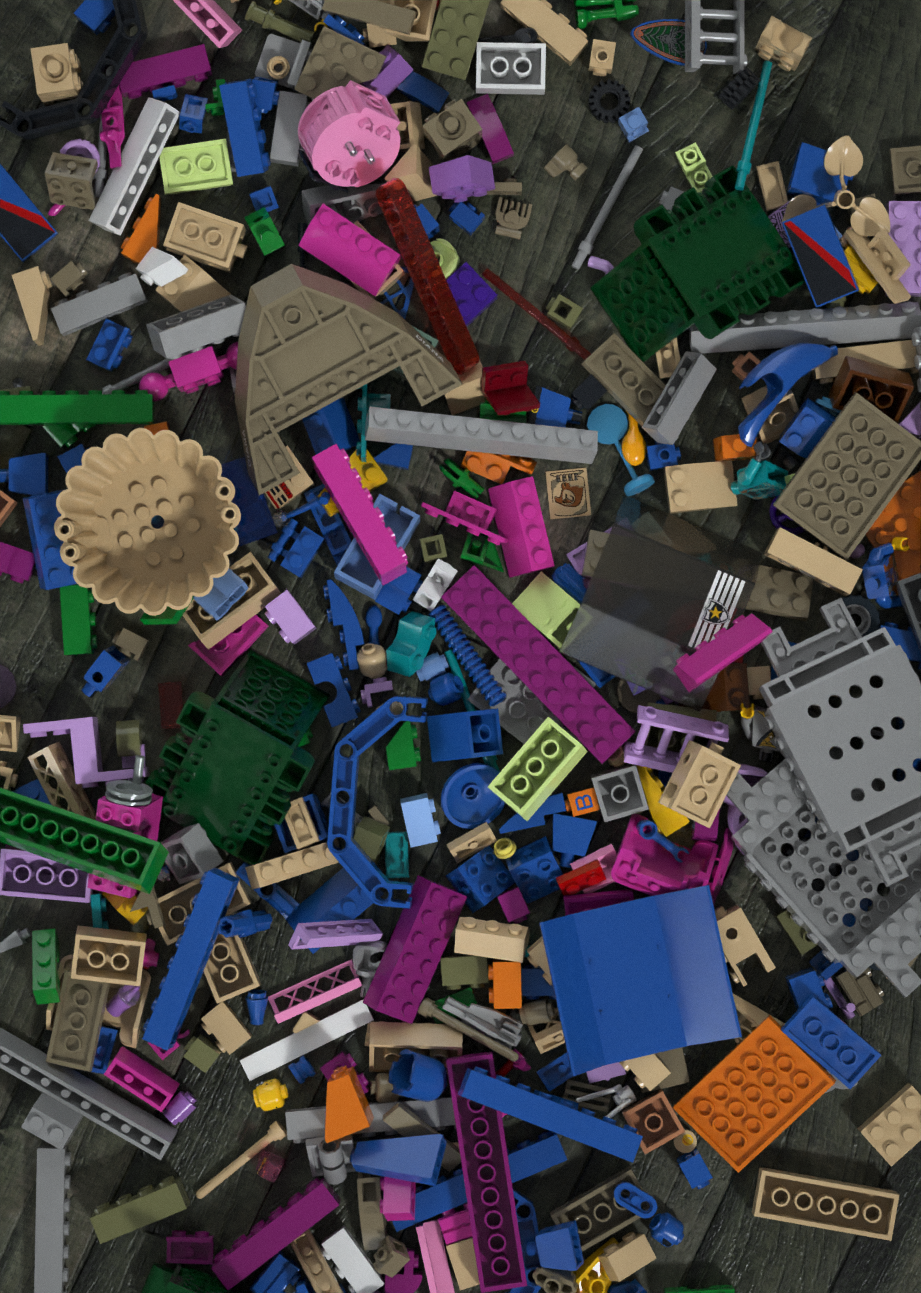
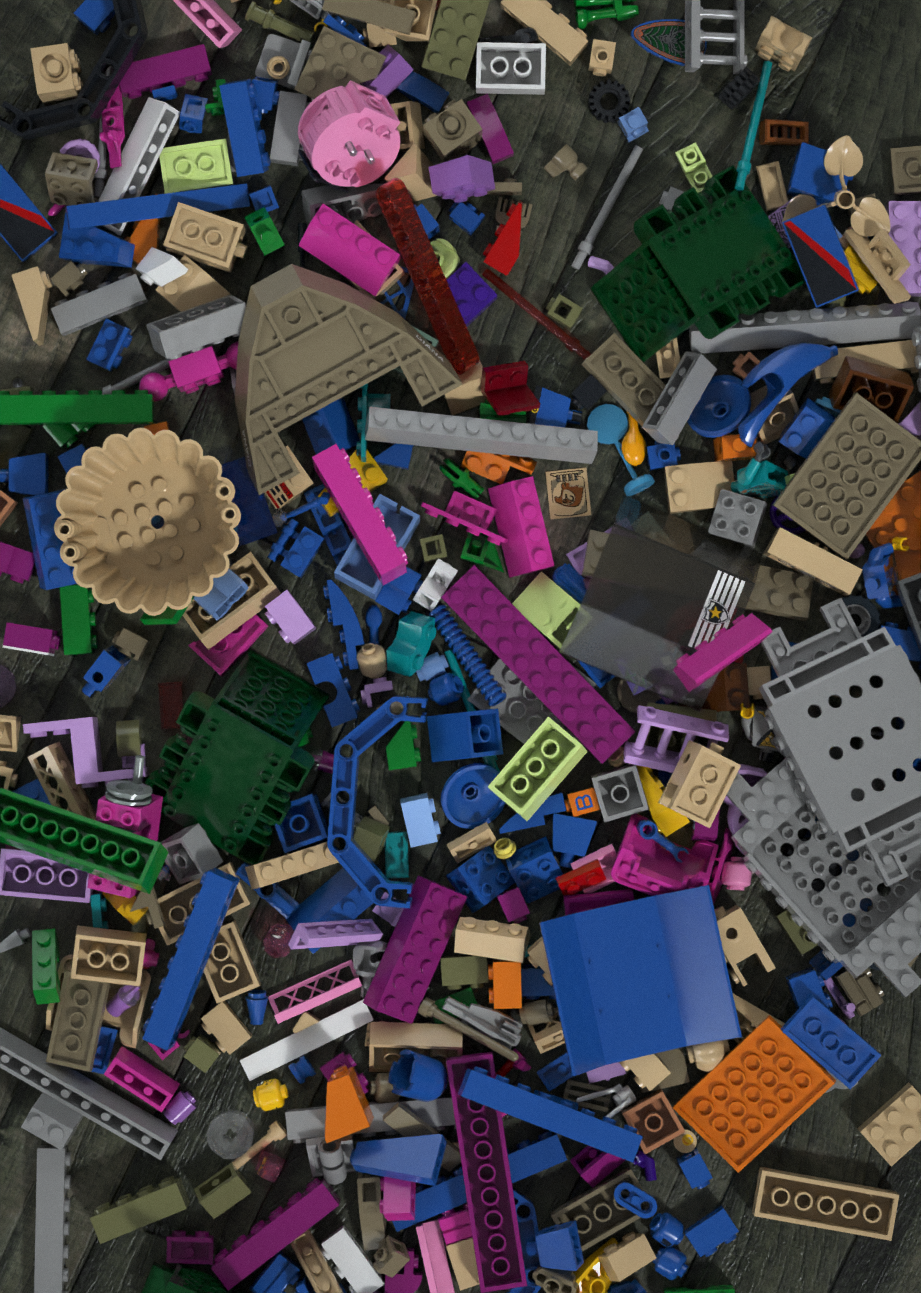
(31, 639): none -> magenta piece
(95, 247): none -> blue wedge
(155, 206): none -> blue tile
(222, 1144): none -> clear brick
(222, 1190): none -> olive brick
(244, 923): blue piece -> none
(277, 940): none -> clear pink head
(301, 824): tan plate -> none
(323, 760): none -> magenta piece
(390, 914): none -> lavender bracket
(507, 246): none -> red slope
(595, 1164): none -> magenta brick
(647, 1163): none -> dark purple arm
(670, 1263): none -> blue head
(707, 1055): none -> tan plant
(711, 1232): none -> blue brick
(719, 397): none -> blue dish
(735, 874): none -> bright pink head
(737, 518): none -> light grey bracket
(764, 132): none -> dark orange slope

